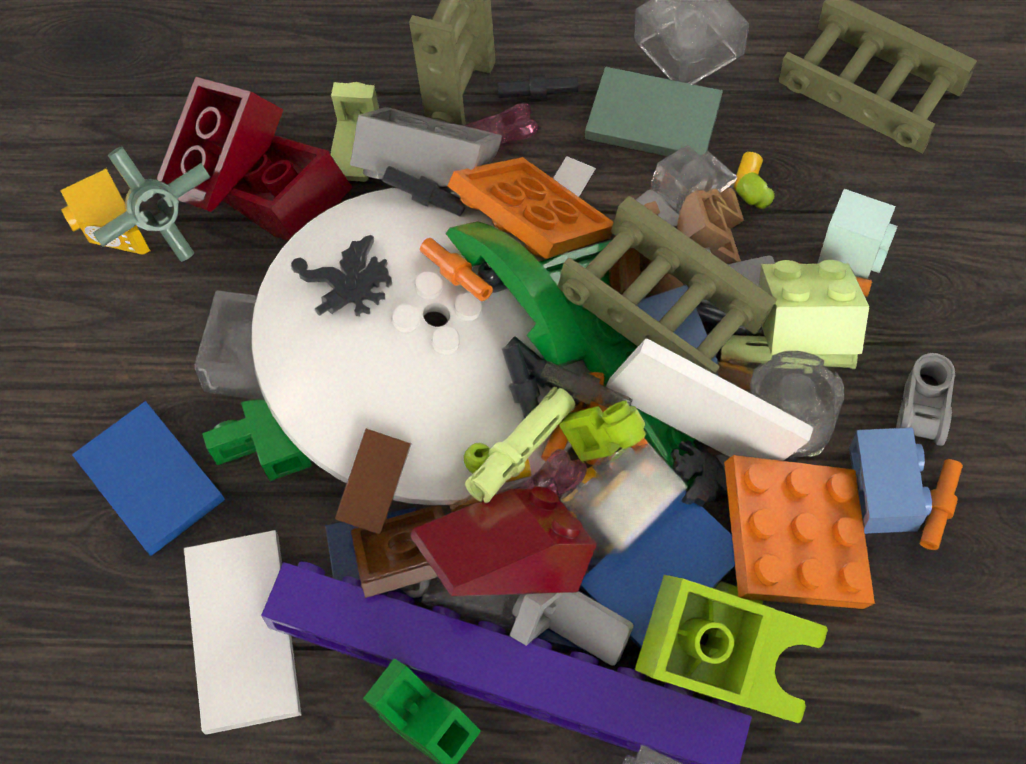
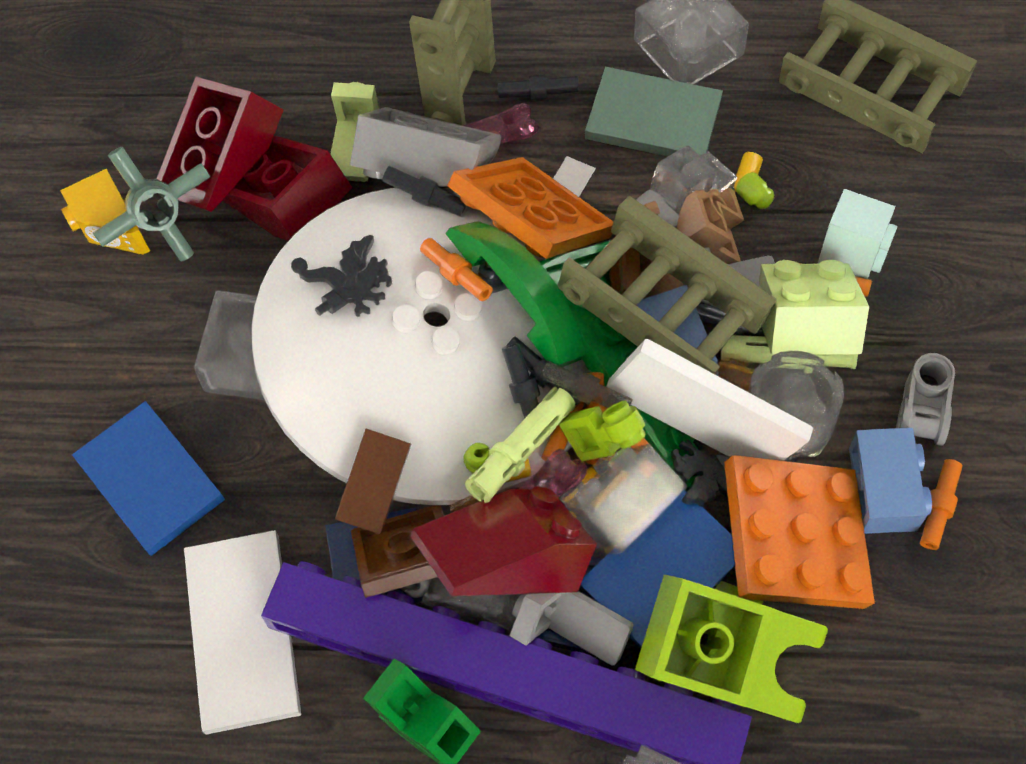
(258, 434): green brick -> none

